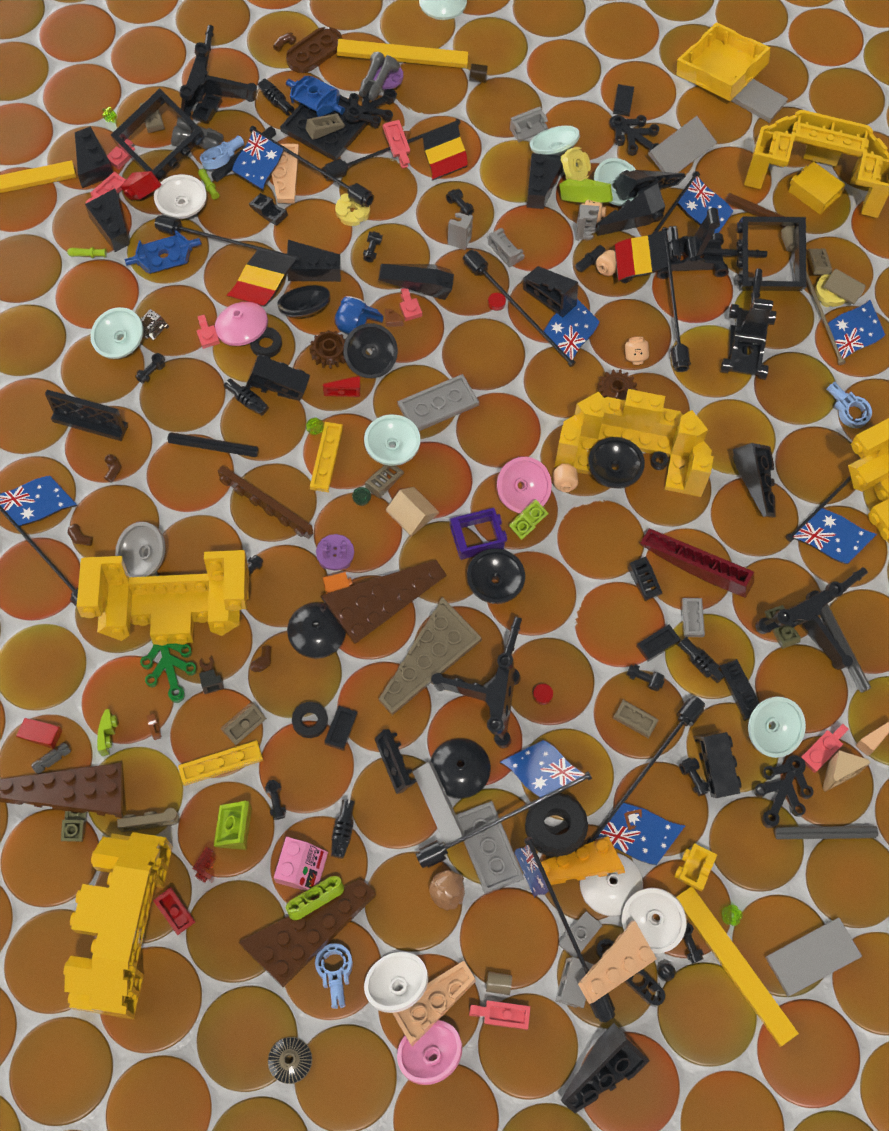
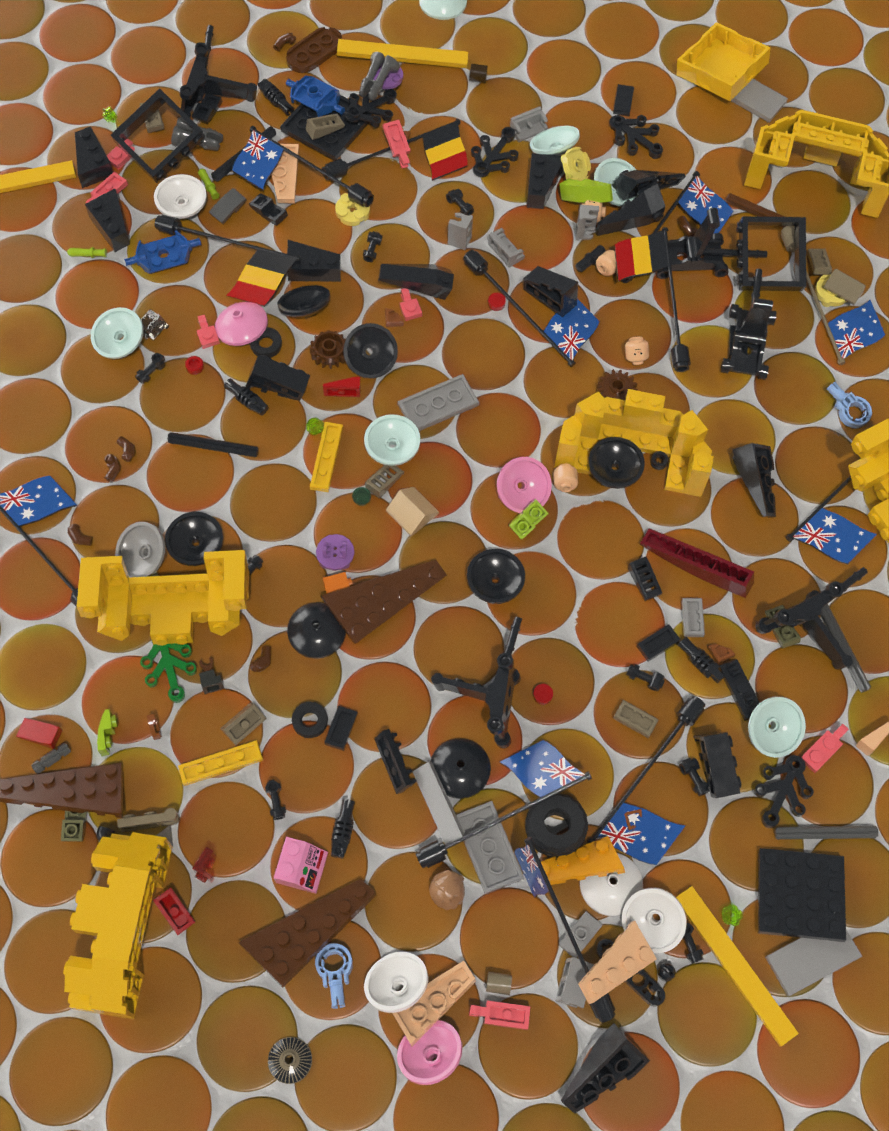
(86, 415): black fence -> none
(104, 832): none -> black hinge
(128, 449): none -> reddish brown arm
(139, 185): red slope -> none
(191, 529): none -> black dish
(194, 365): none -> red tile
(221, 153): light blue pin -> none
(227, 205): none -> dark grey slope
(233, 825): lime slope -> none
(269, 505): reddish brown plate -> none
(331, 886): lime beam -> none
(354, 313): blue piece -> none
(435, 650): dark tan wing -> none
(472, 519): dark purple window -> none
(483, 168): none -> black plant
(673, 243): black axle -> none
(682, 147): light grey tile -> none
(685, 226): none -> reddish brown arm
(696, 867): yellow cylinder -> none
(720, 653): none -> dark orange tile
(801, 895): none -> black plate
(816, 187): yellow brick -> none
(842, 768): tan slope -> none

